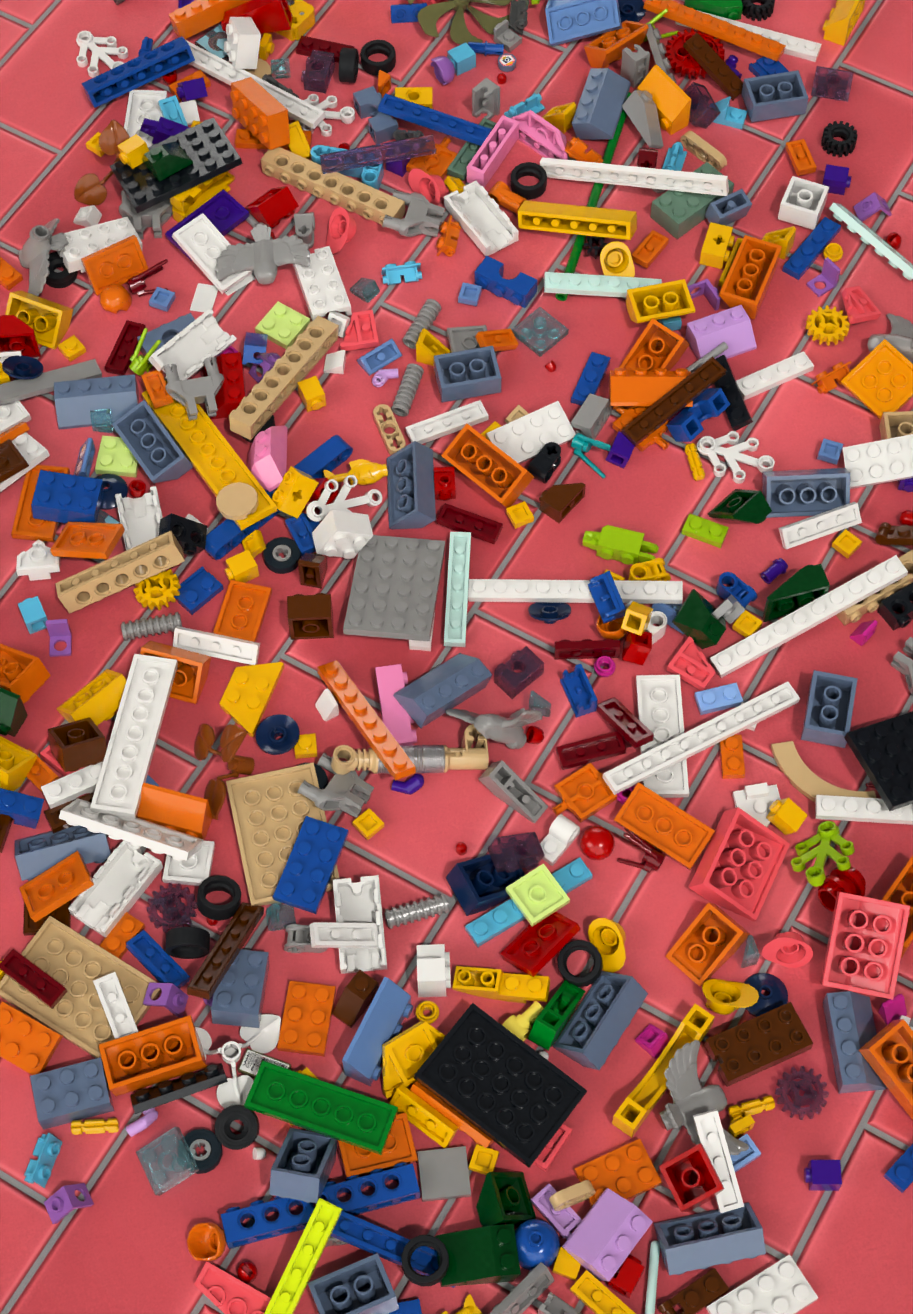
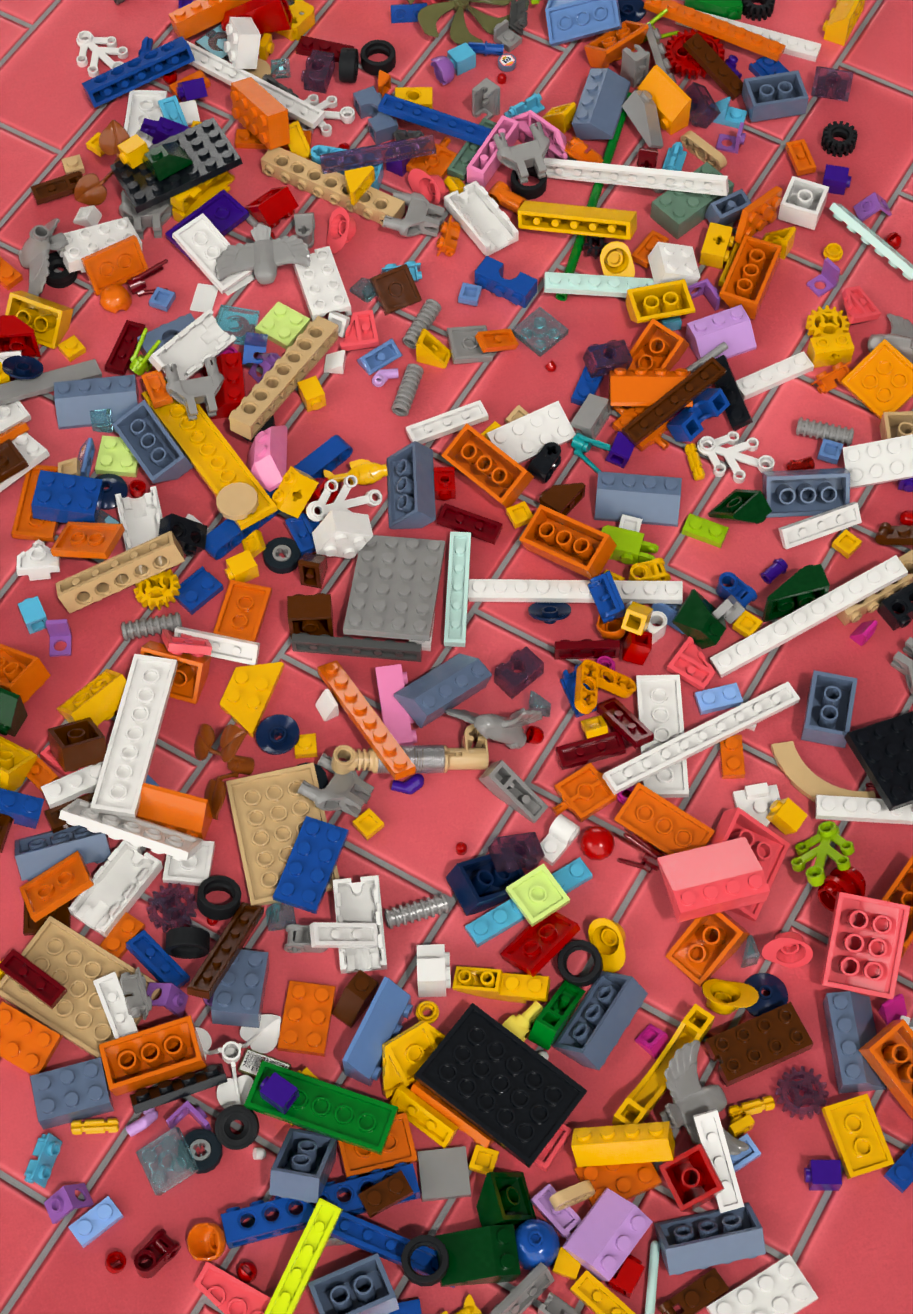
(56, 188): none -> reddish brown plate
(70, 467): none -> tan plate
(73, 164): none -> tan plate
(95, 1221): none -> light blue plate
(113, 1258): none -> red hinge
(136, 985): none -> light grey hinge
(157, 1253): none -> dark red piece
(186, 644): none -> coral wing
(197, 1113): none -> medium lavender bracket
(237, 321): none -> clear light blue tile
(278, 1092): none -> dark purple brick
(356, 647): none -> dark grey plate
(358, 182): none -> yellow slope
(385, 1194): none -> reddish brown plate
(390, 422): tan beam -> none
(395, 289): none -> reddish brown tile
(467, 374): sand blue brick -> none
(525, 154): none -> light grey connector
(567, 542): none -> orange brick
(594, 726): none -> yellow plate
(617, 355): none -> clear purple brick
(618, 685): none -> light orange beam
(623, 1144): none -> yellow brick
(630, 523): none -> white plate
(640, 496): none -> sand blue slope
(673, 263): none -> white brick
(713, 879): none -> coral slope
(736, 141): none -> medium lavender bracket
(759, 214): none -> orange plate
(802, 464): none -> clear red pin
(811, 248): blue plate -> none
(824, 431): none -> light grey piece
(830, 349): none -> yellow brick
(857, 1136): none -> yellow plate

